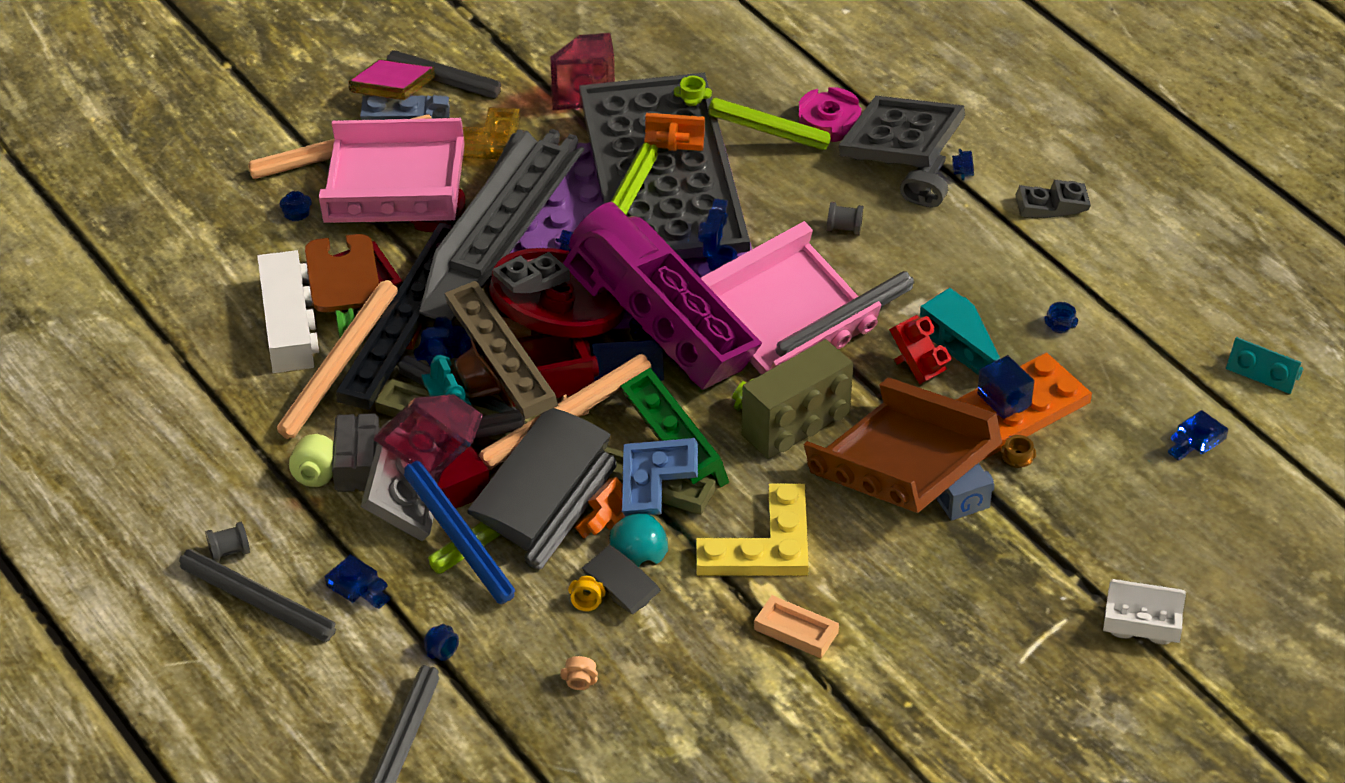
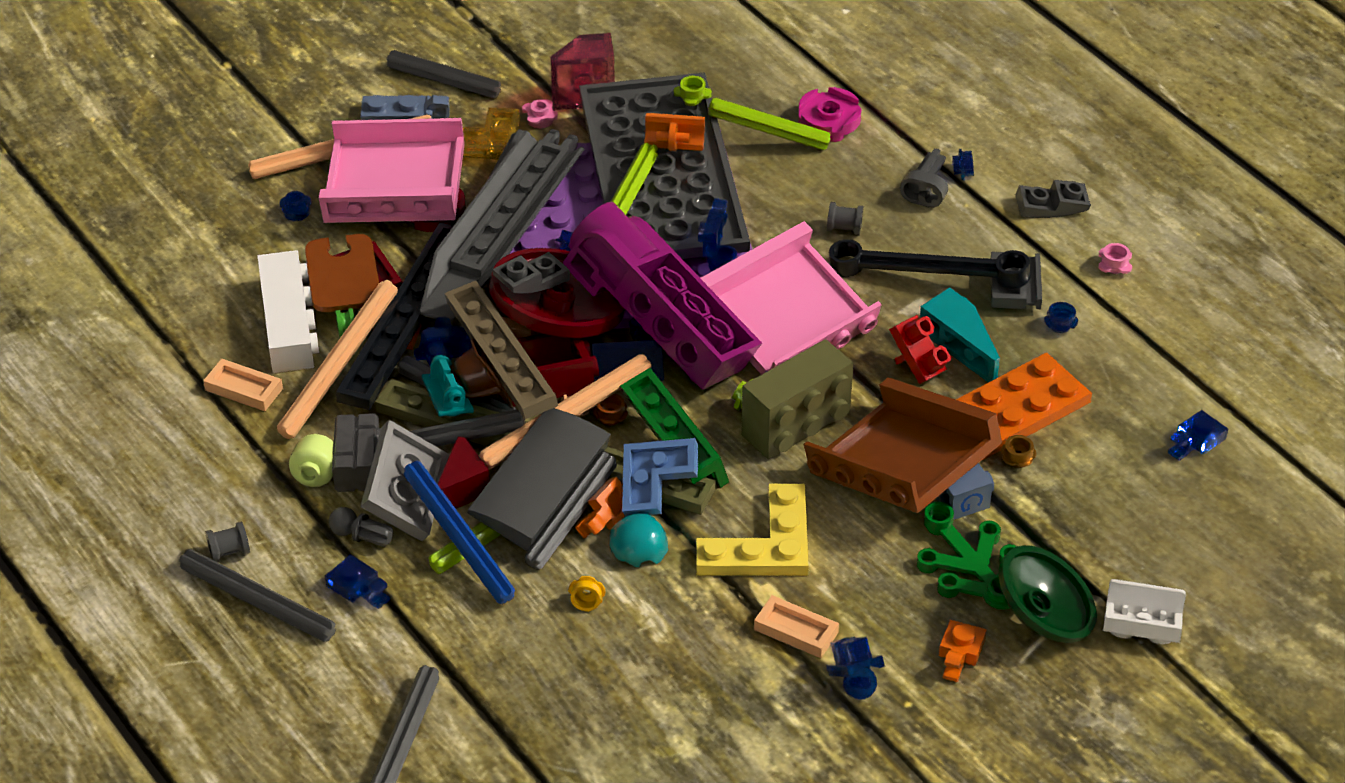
(243, 384): none -> light nougat tile
(344, 522): none -> dark grey axle
(391, 79): tile -> none
(431, 431): clear pink slope -> none
(441, 642): clear blue plate -> none
(540, 113): none -> bright pink plate
(579, 672): light nougat plate -> none
(611, 410): none -> dark orange plate
(622, 579): dark grey slope -> none
(853, 663): none -> clear blue hips
(883, 293): dark grey axle -> none
(902, 131): dark grey plate -> none
(930, 263): none -> black piece
(939, 521): none -> green plant
(960, 645): none -> orange plate
(1005, 387): clear blue brick -> none
(1019, 297): none -> dark grey plate
(1047, 594): none -> dark green dish
(1115, 259): none -> bright pink plate
(1264, 365): teal hinge -> none

